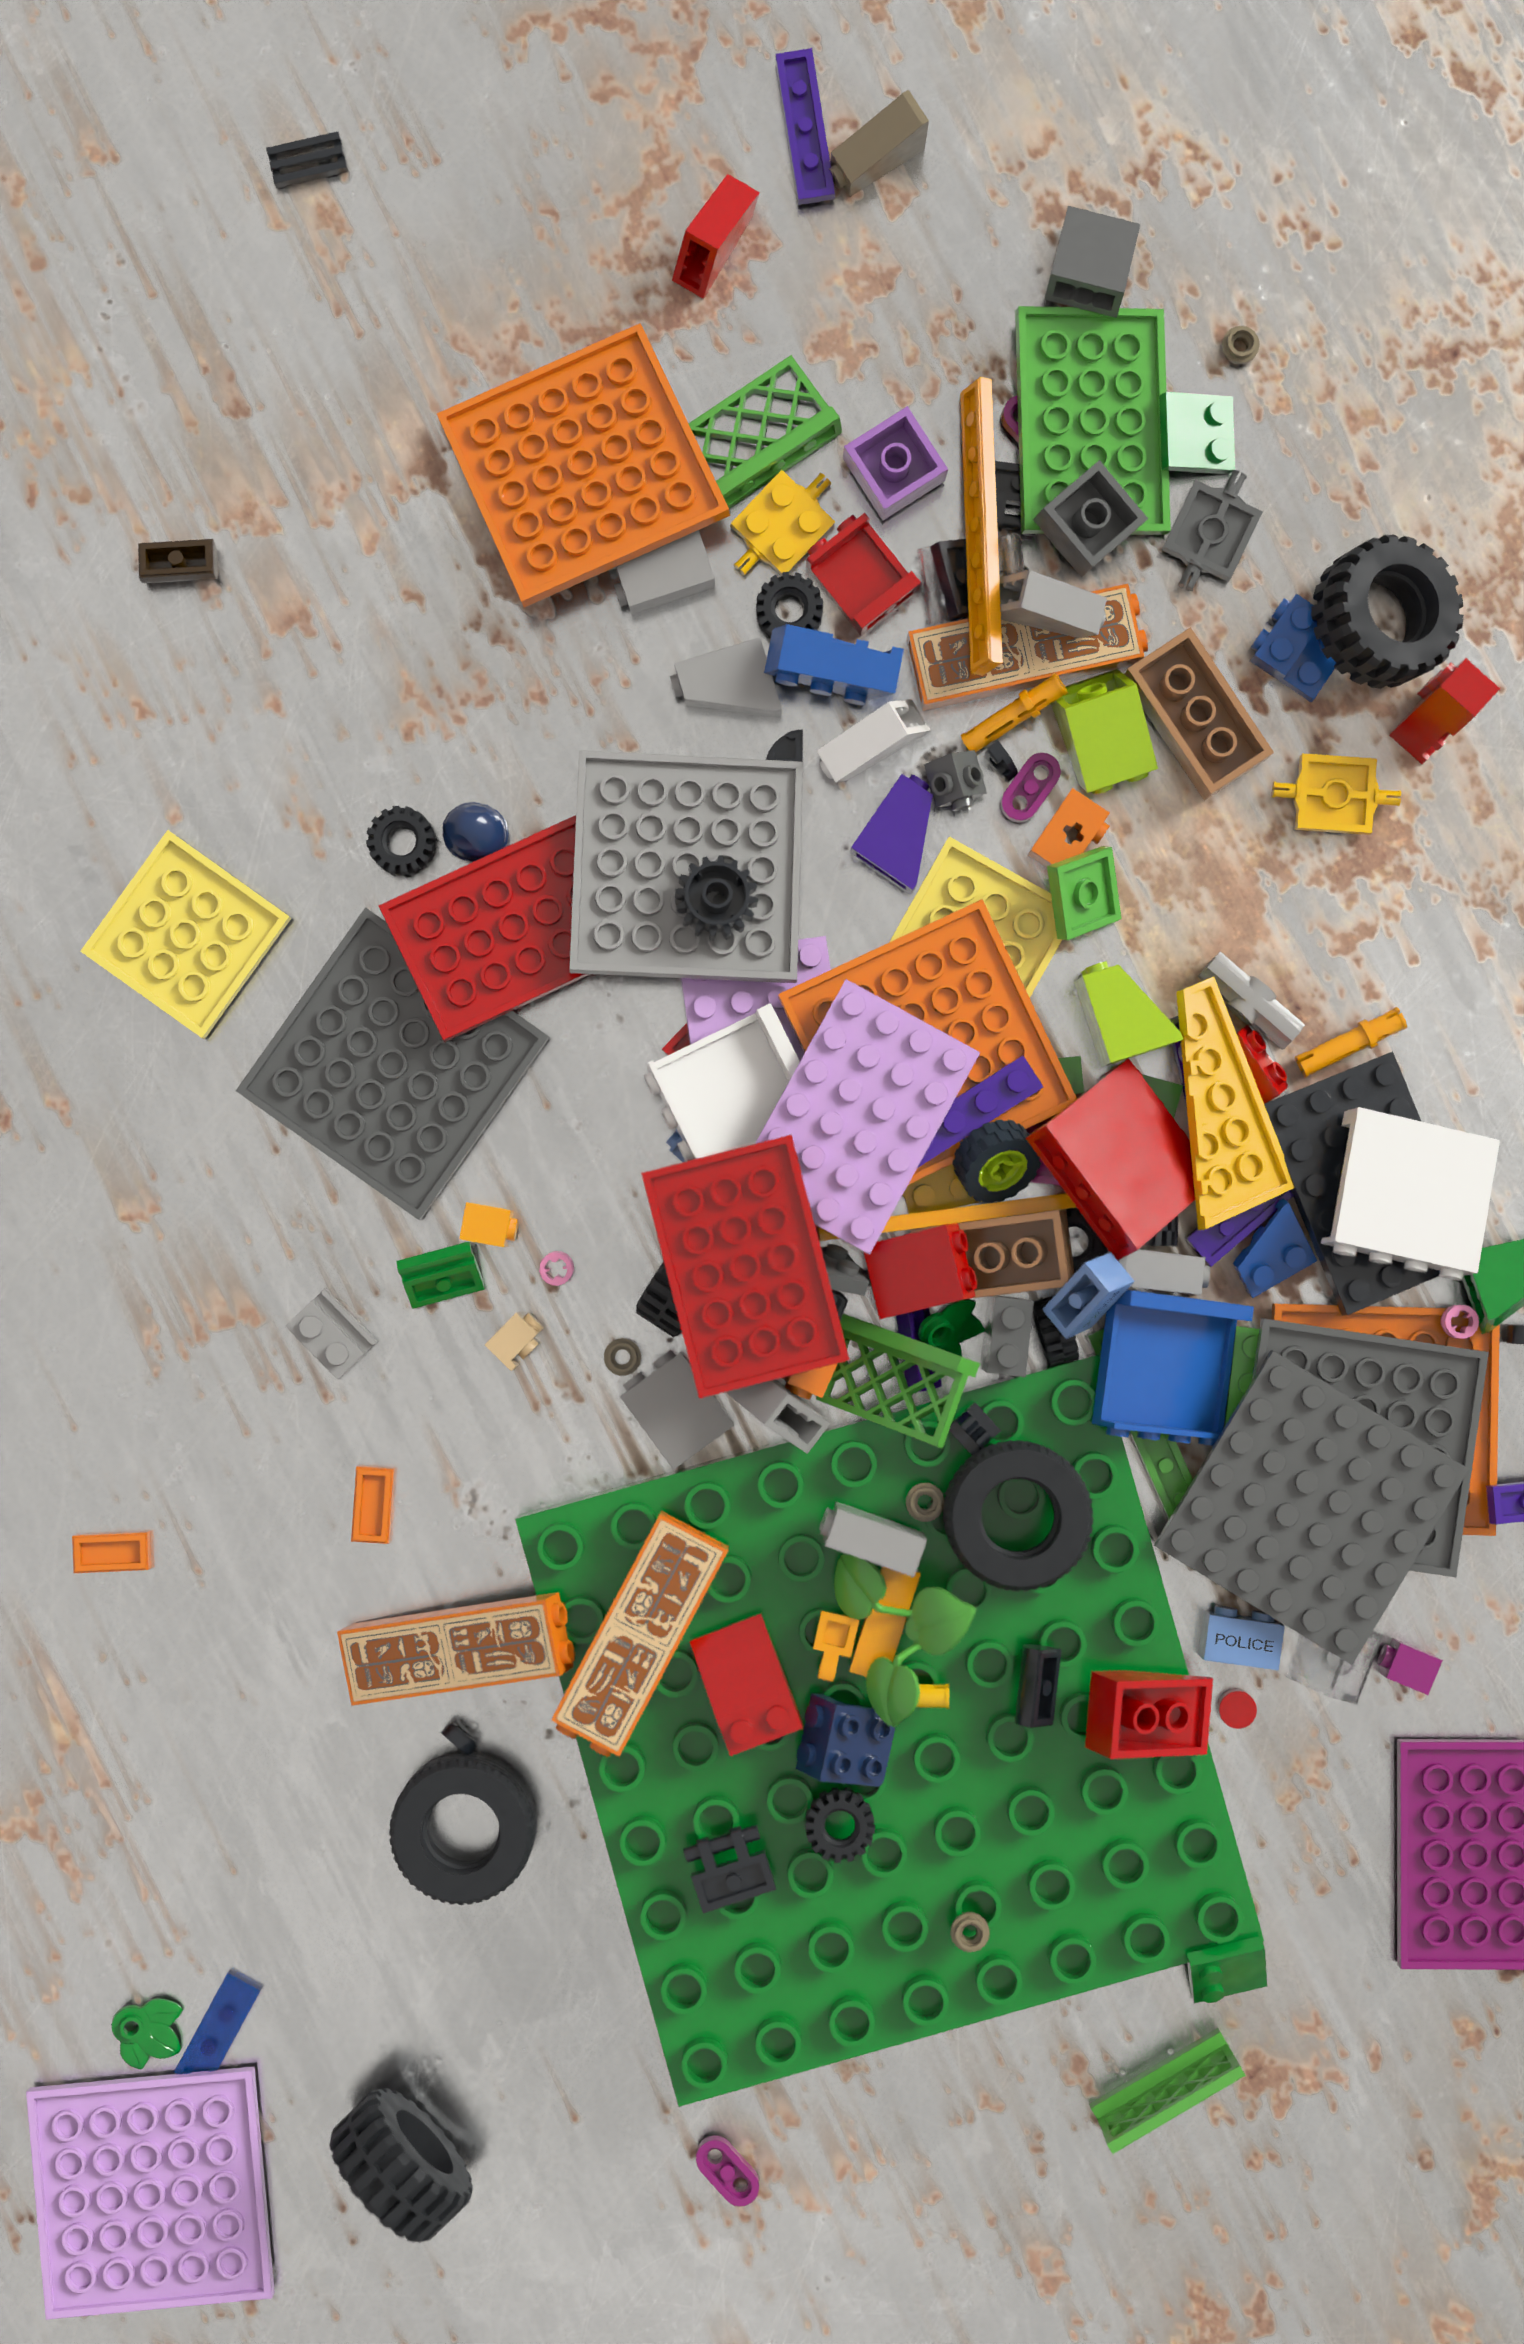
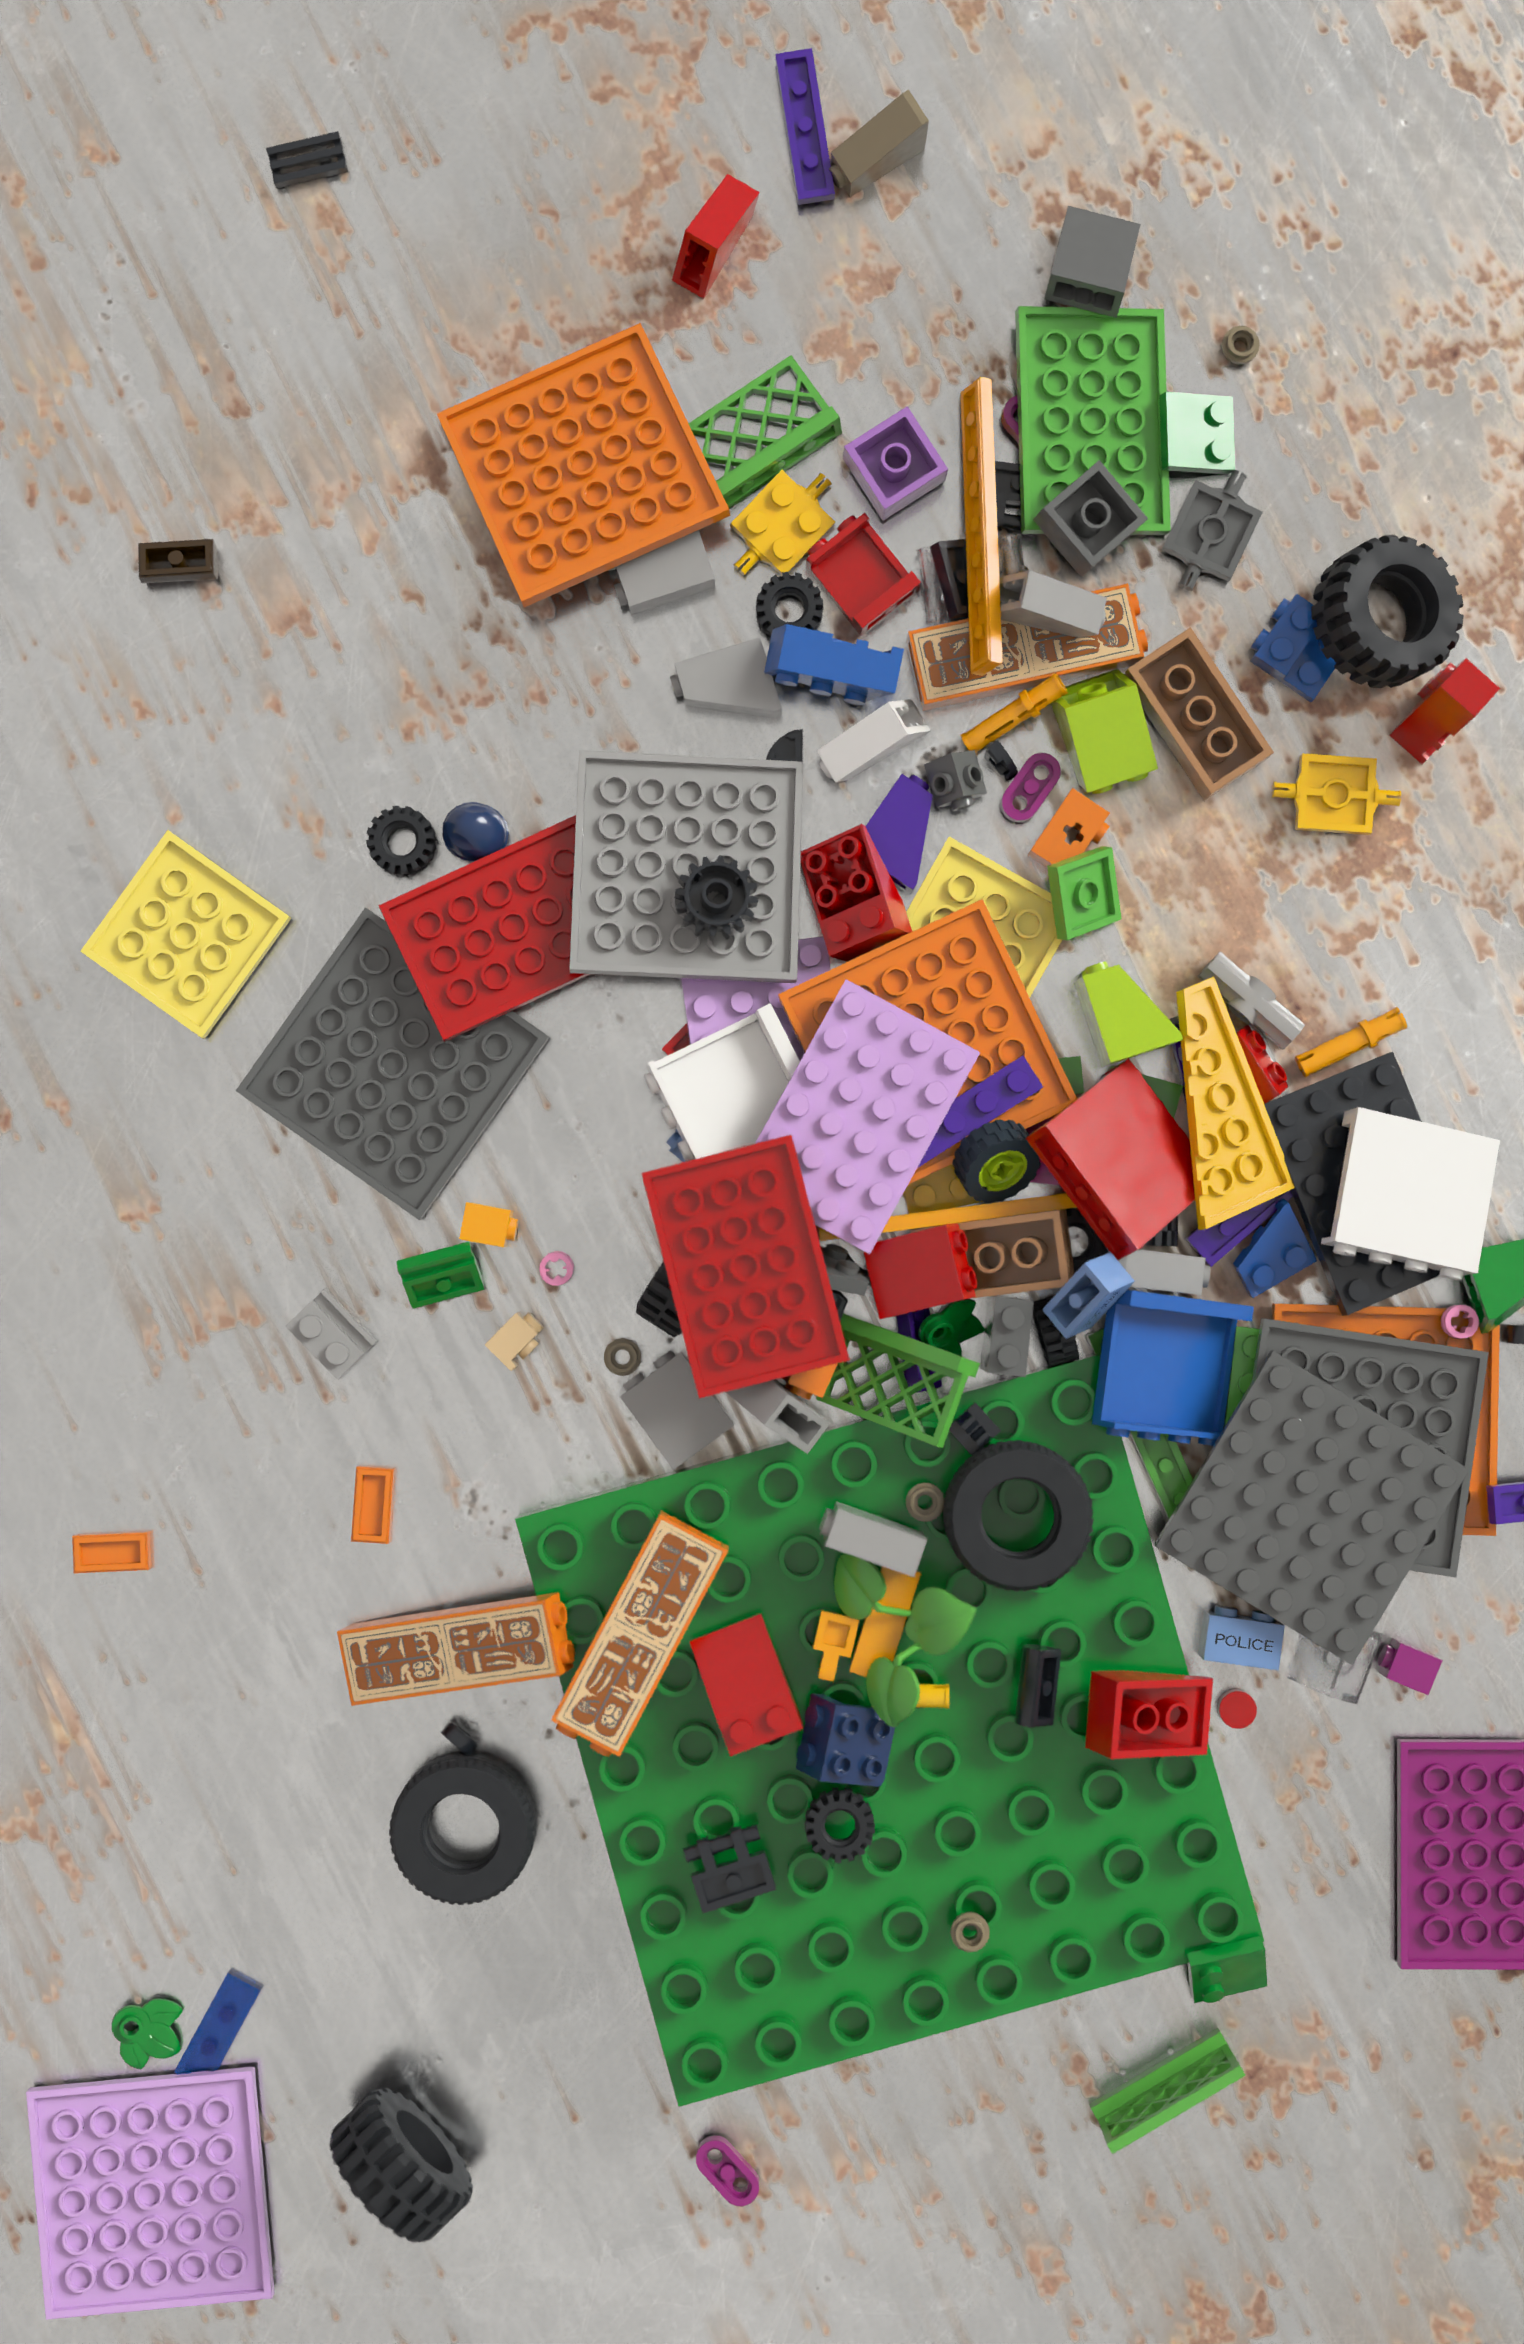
(853, 895): none -> red slope

